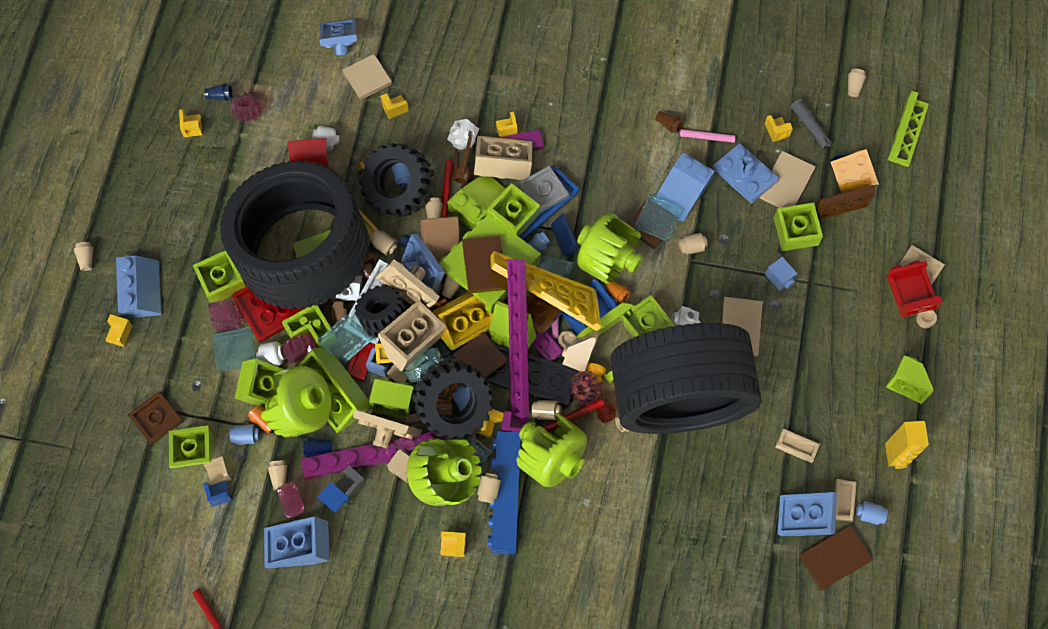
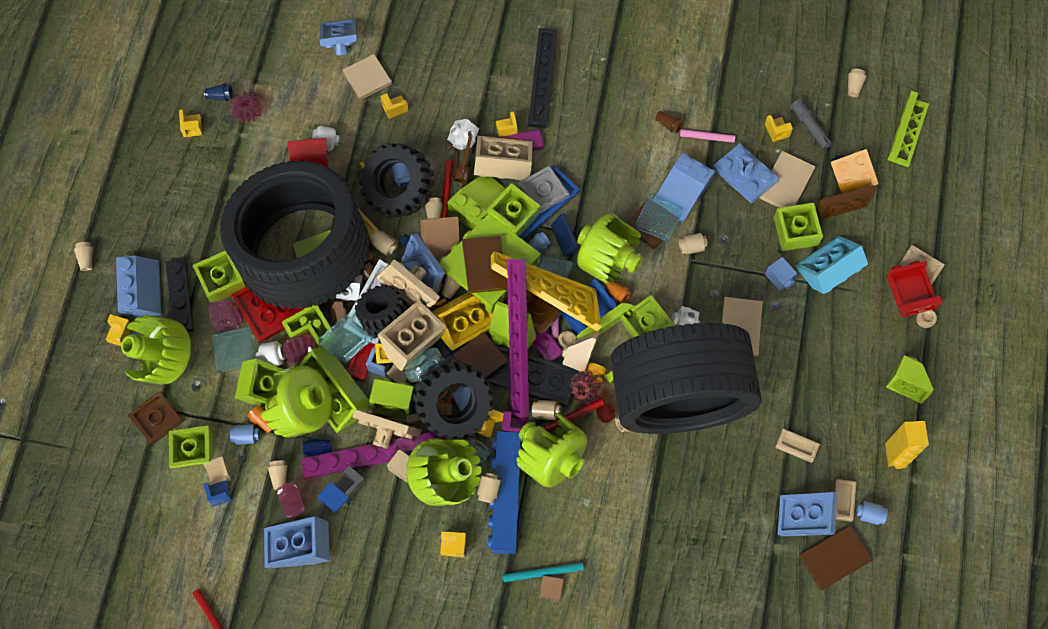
(162, 349): none -> lime piece
(179, 293): none -> black plate
(542, 78): none -> black plate
(543, 572): none -> teal bar
(551, 588): none -> medium nougat tile
(832, 264): none -> medium azure slope

